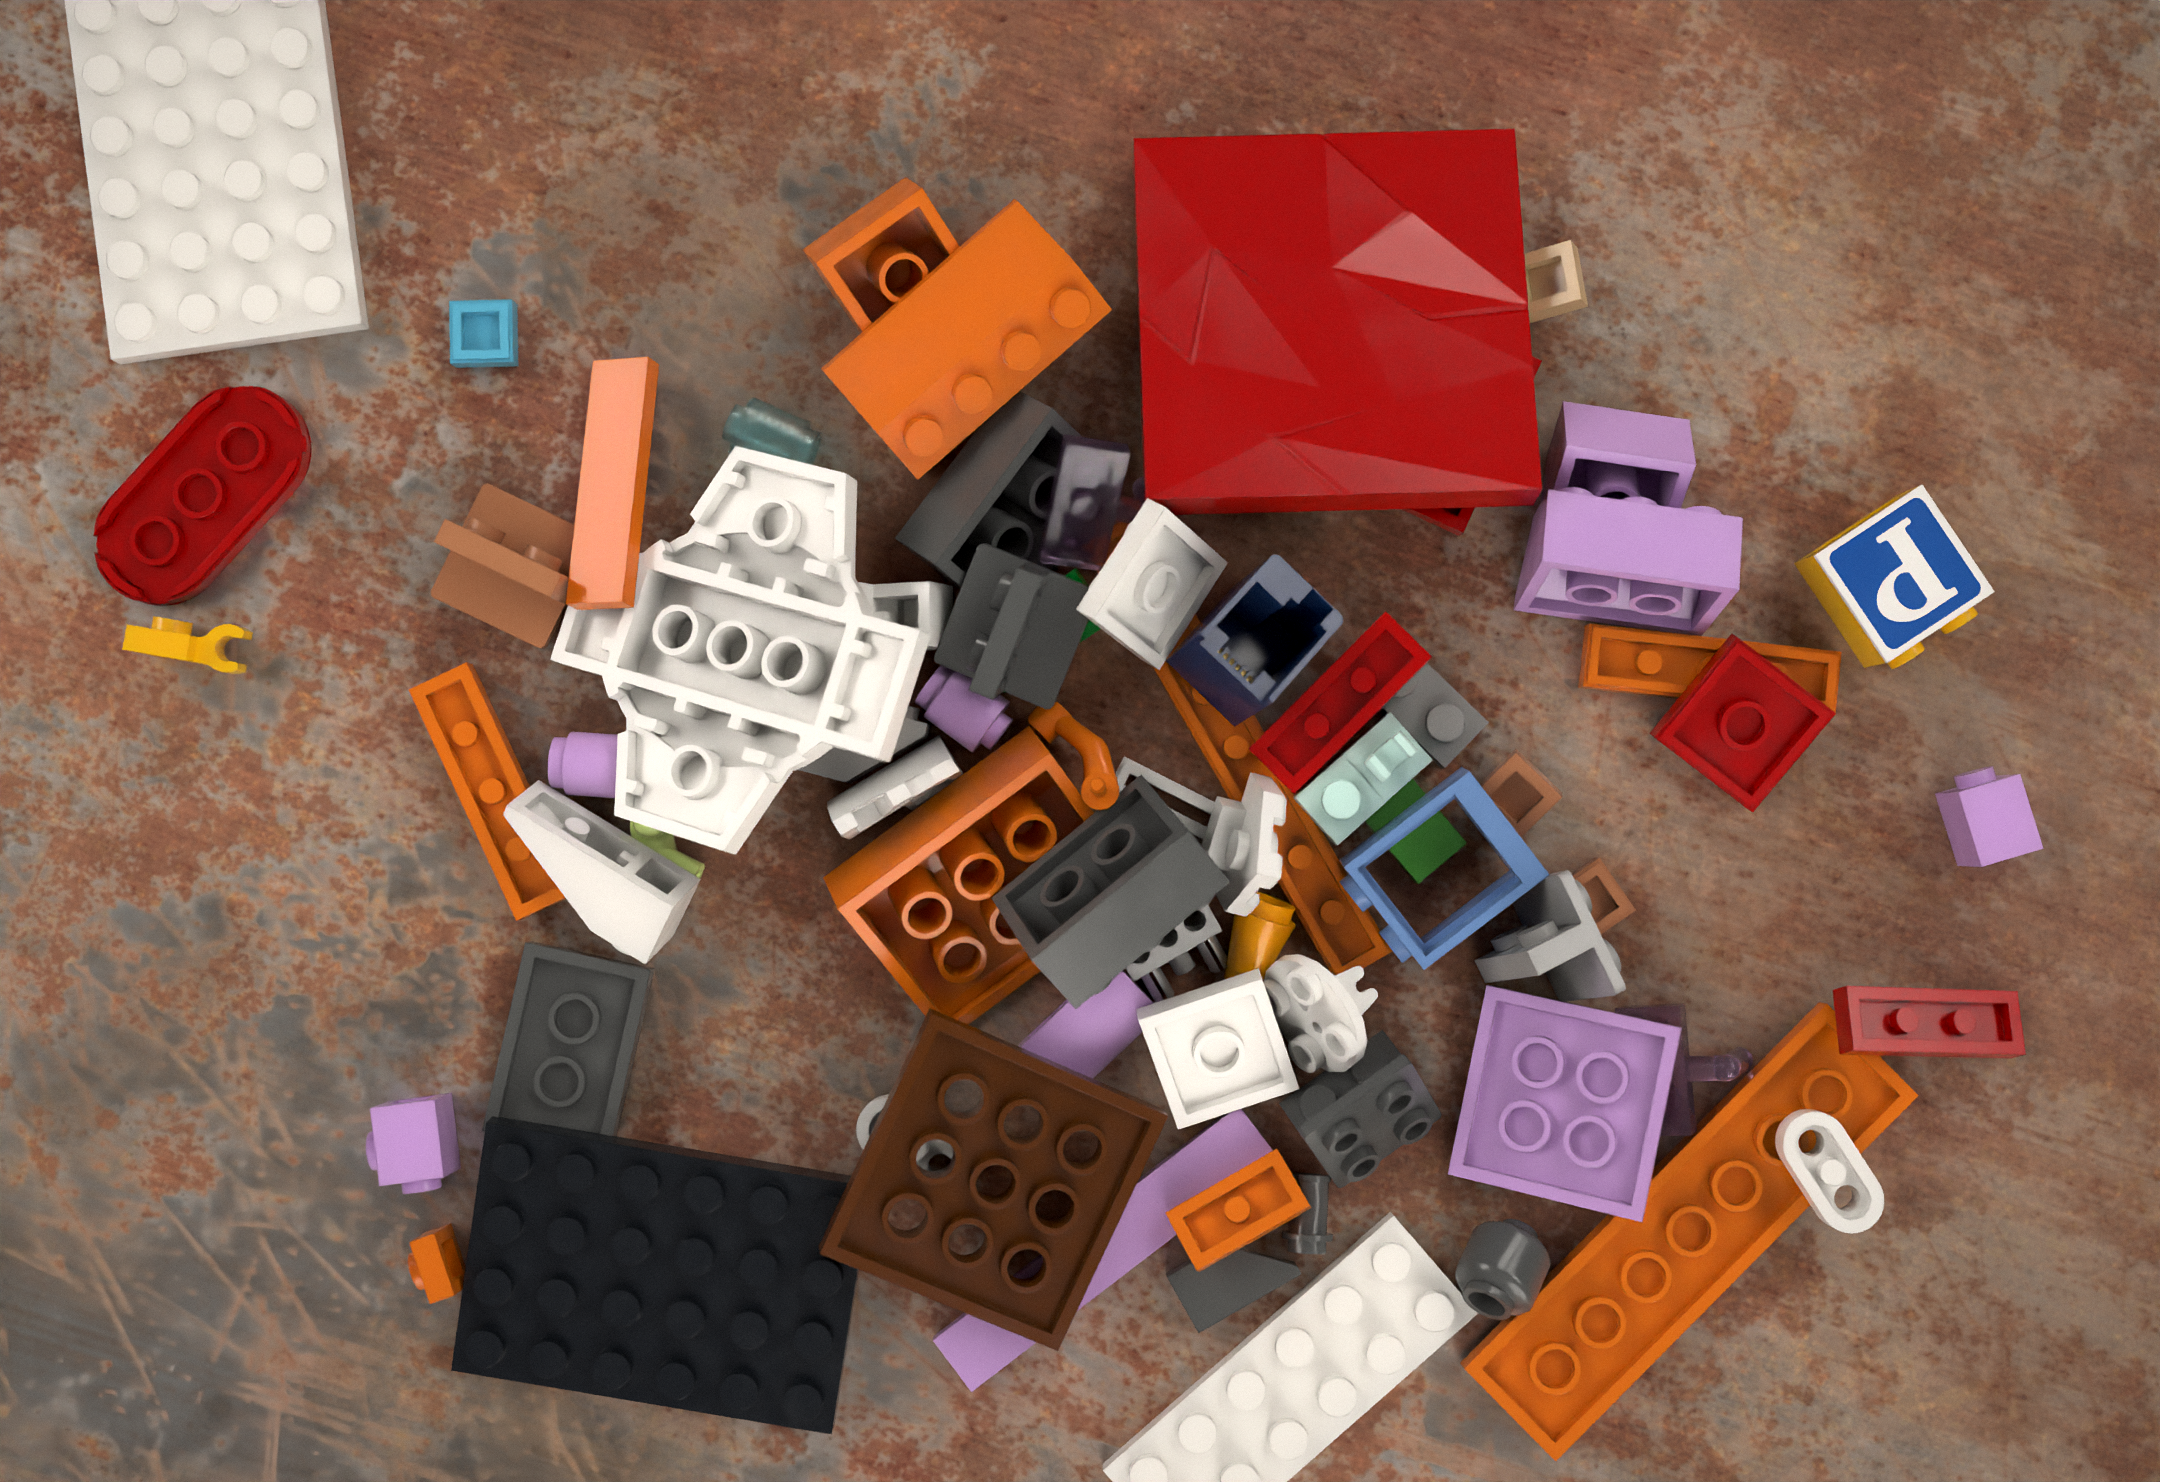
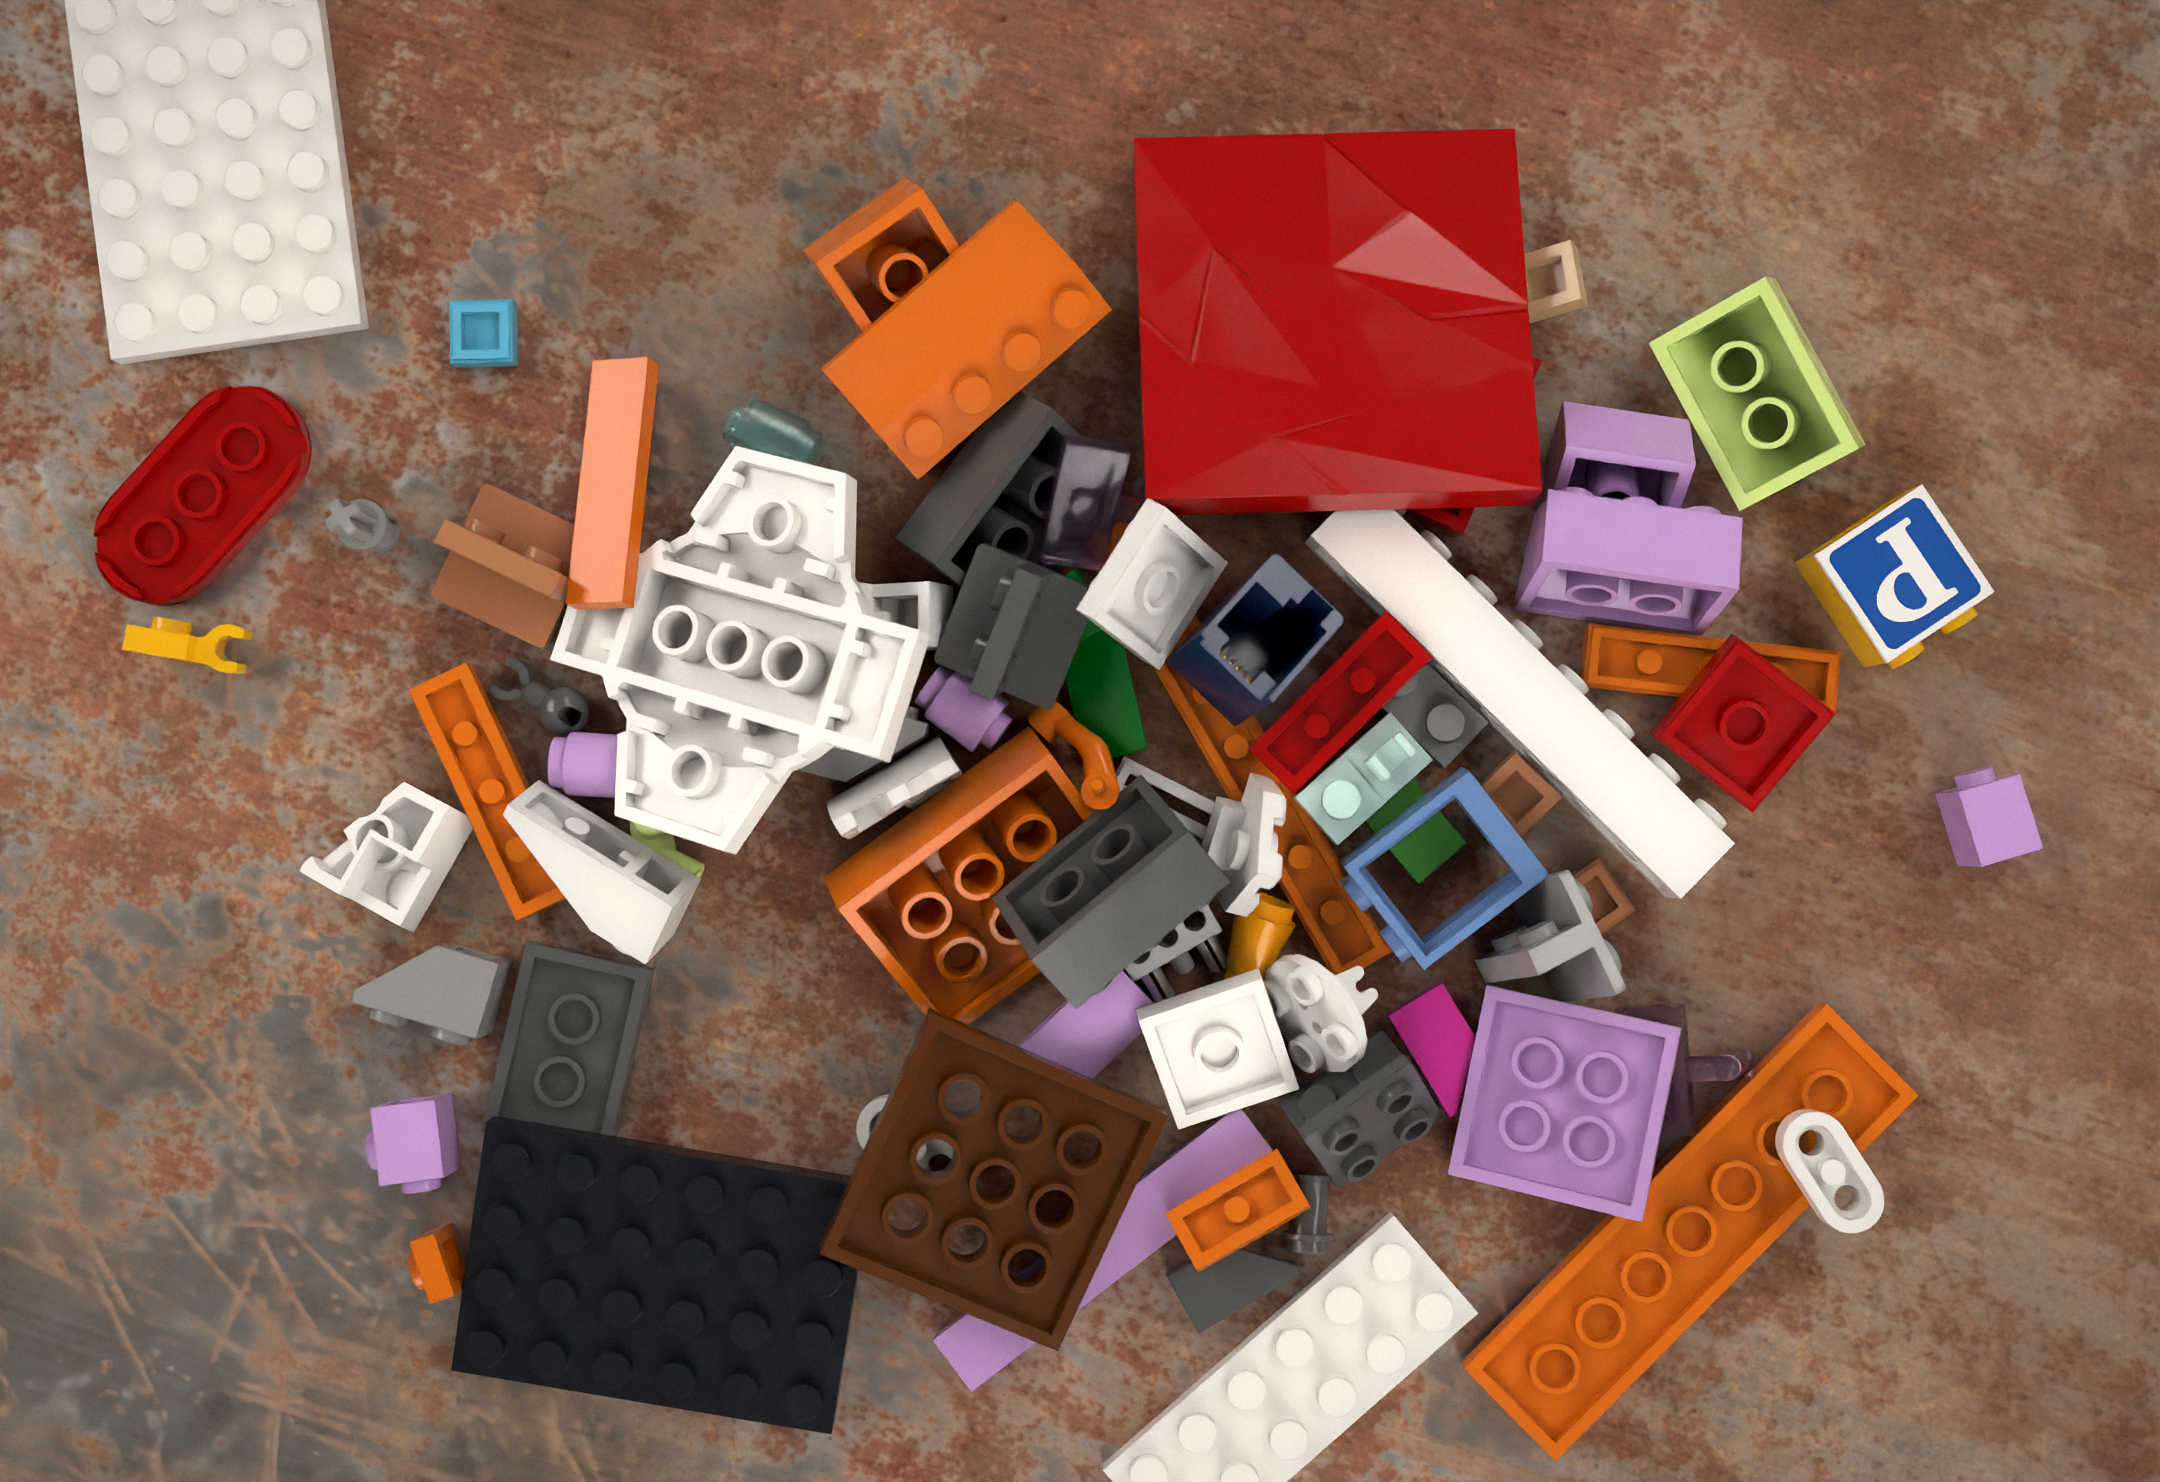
(362, 525): none -> light grey axle
(395, 855): none -> white slope
(444, 988): none -> light grey slope
(554, 706): none -> dark grey arm
(1105, 695): none -> green slope
(1437, 1042): none -> dark pink tile
(1502, 1269): dark grey head -> none
(1525, 696): none -> white brick
(1756, 393): none -> yellowish green slope
(1928, 1022): red plate -> none

